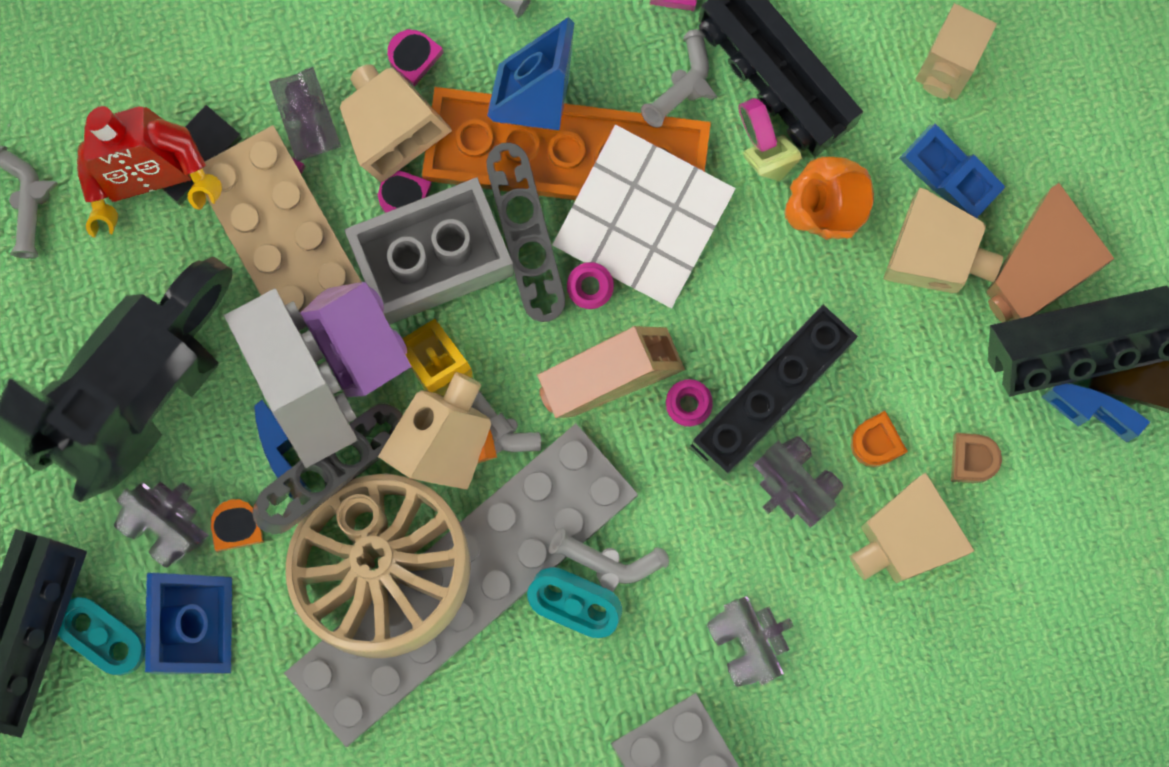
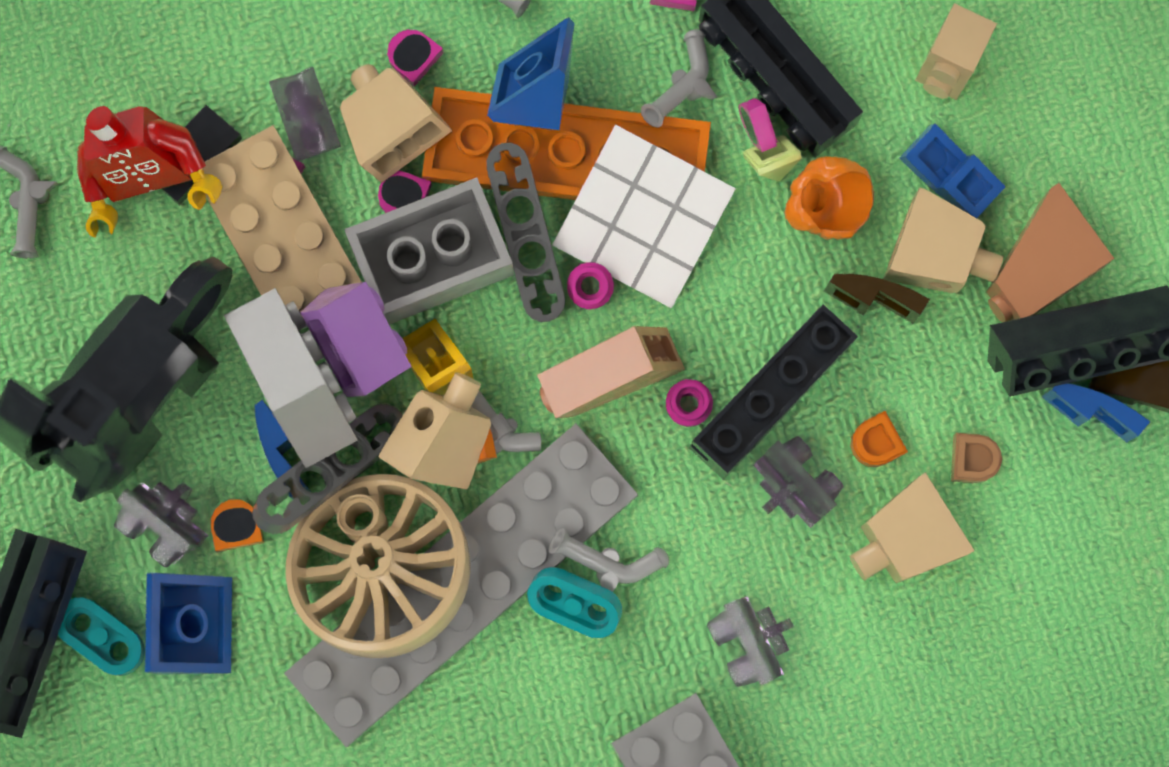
(861, 290): none -> dark brown slope

